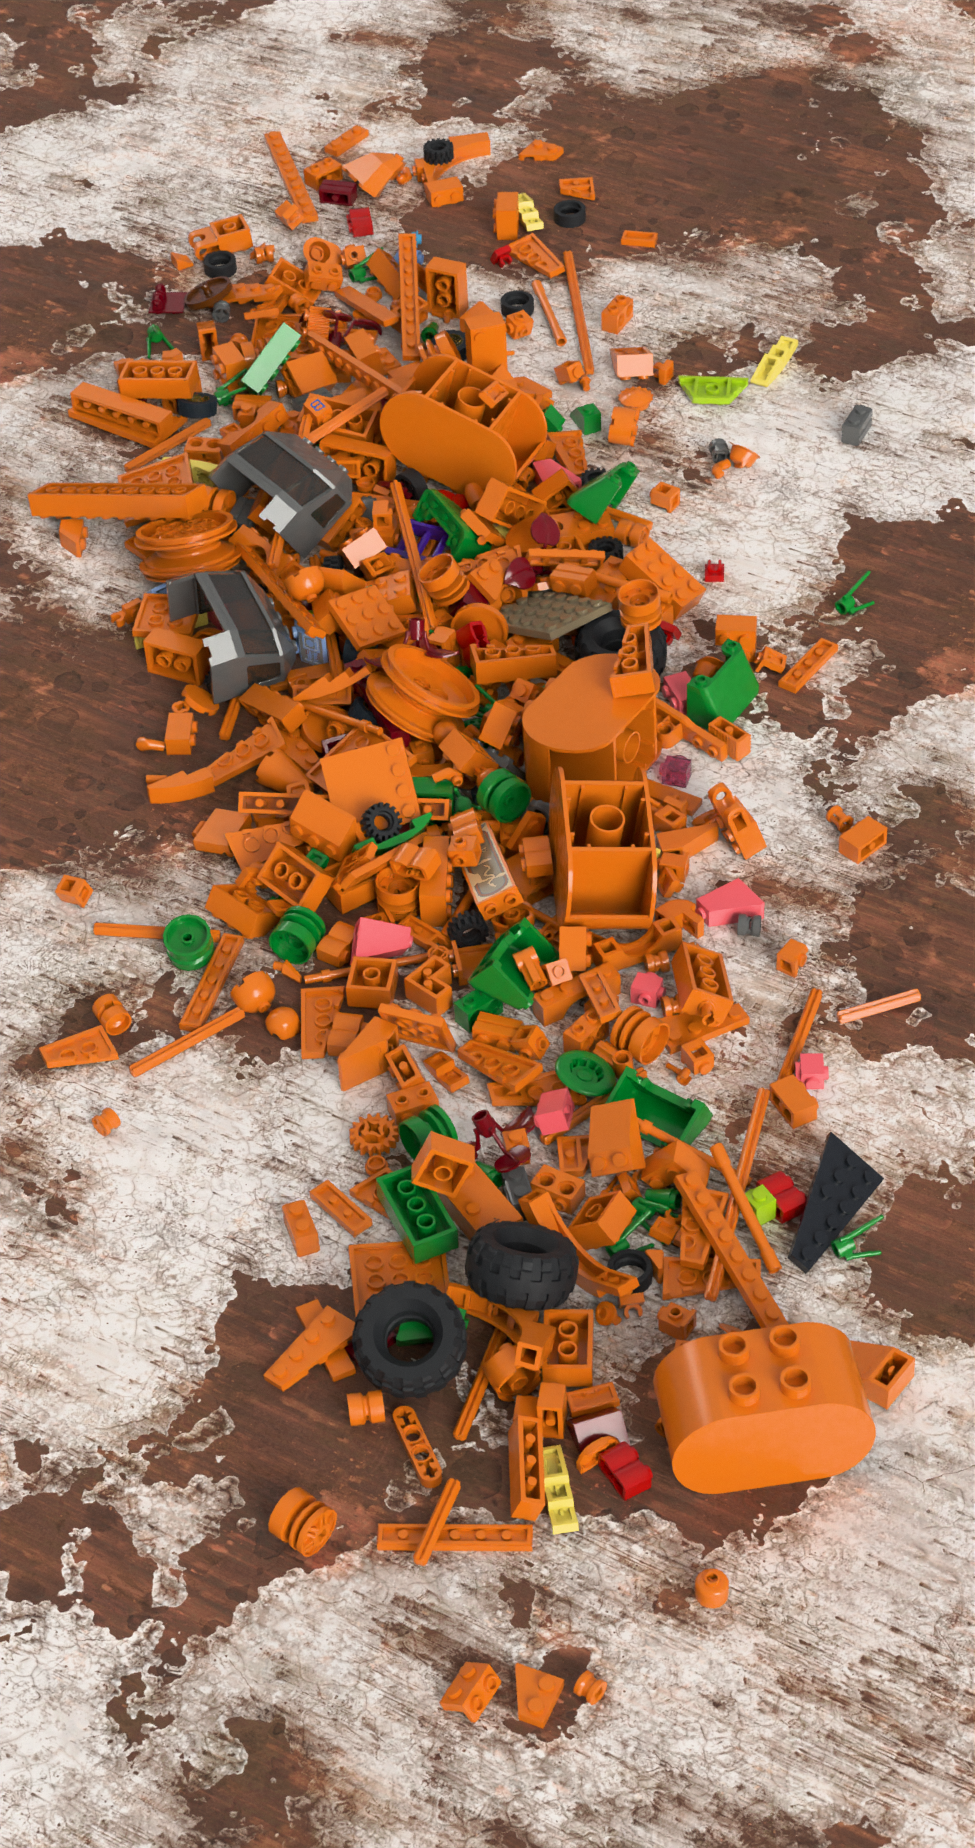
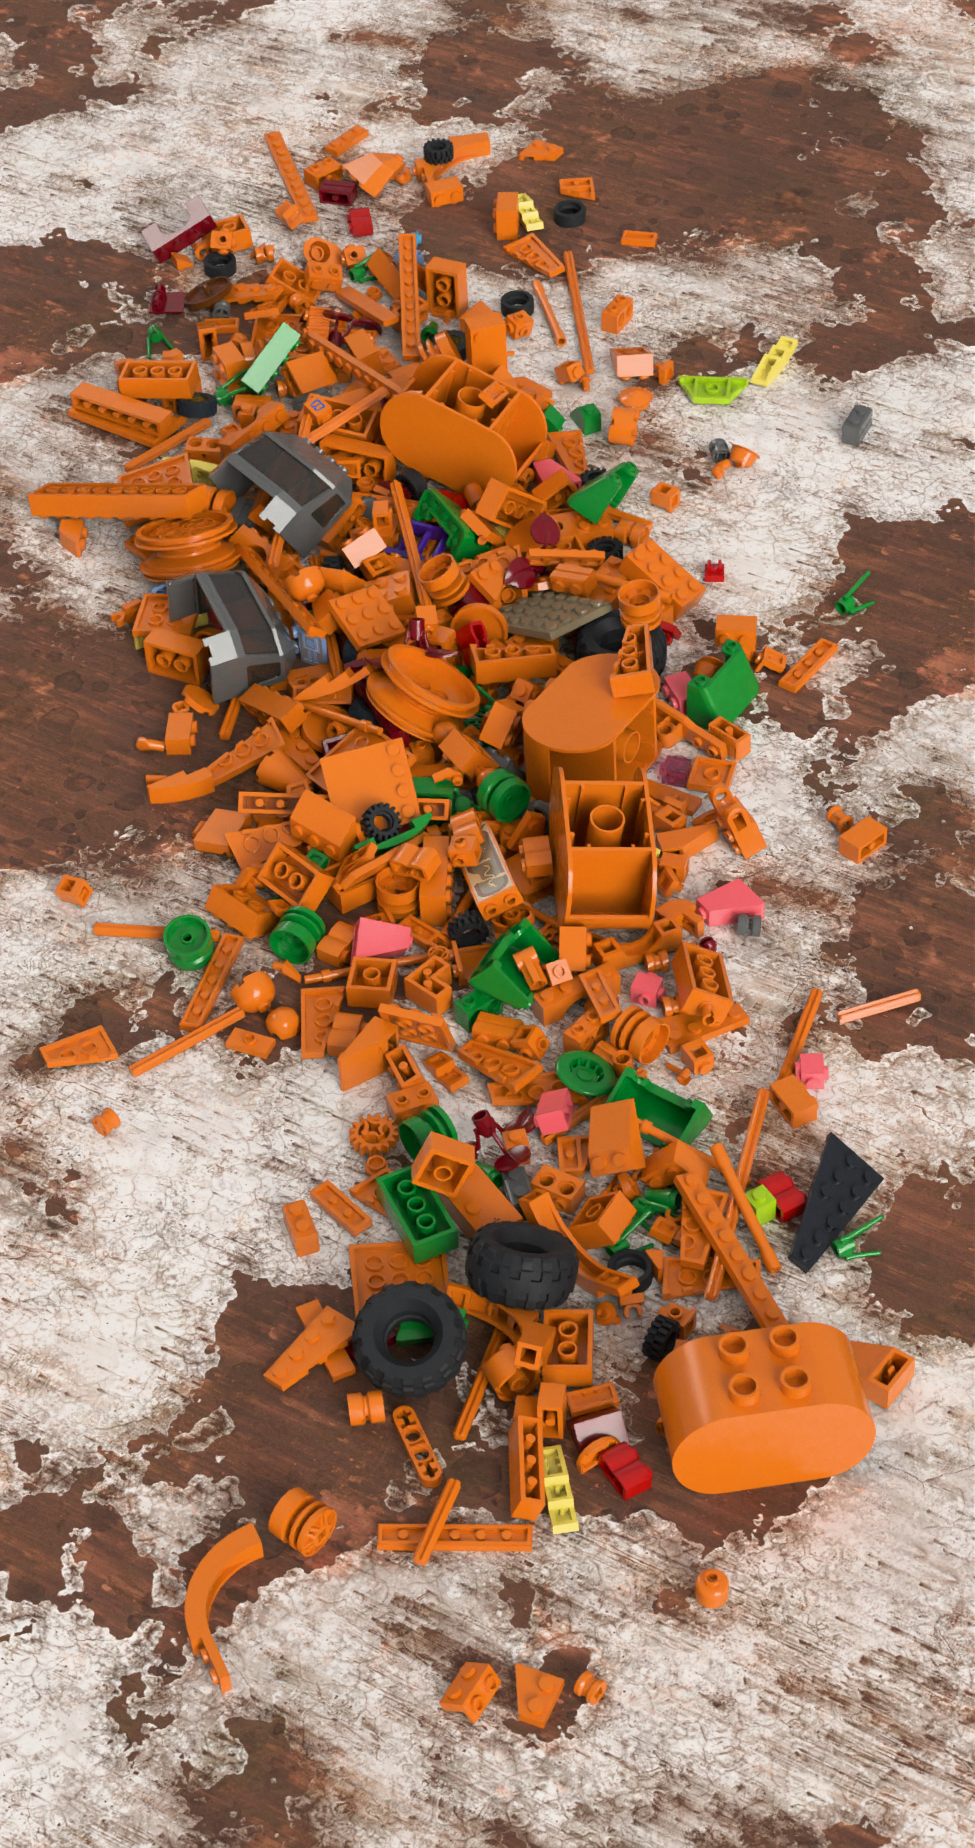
(111, 1014): orange wheel -> none
(198, 225): none -> arch
(212, 1572): none -> orange arch
(218, 237): none -> orange brick
(225, 325): none -> orange tile
(250, 1043): none -> orange plate
(429, 613): none -> orange brick
(500, 255): red tile -> none
(660, 1338): none -> black tyre
(708, 943): none -> dark red hinge
(710, 771): none -> orange plate
(791, 957): orange brick -> none

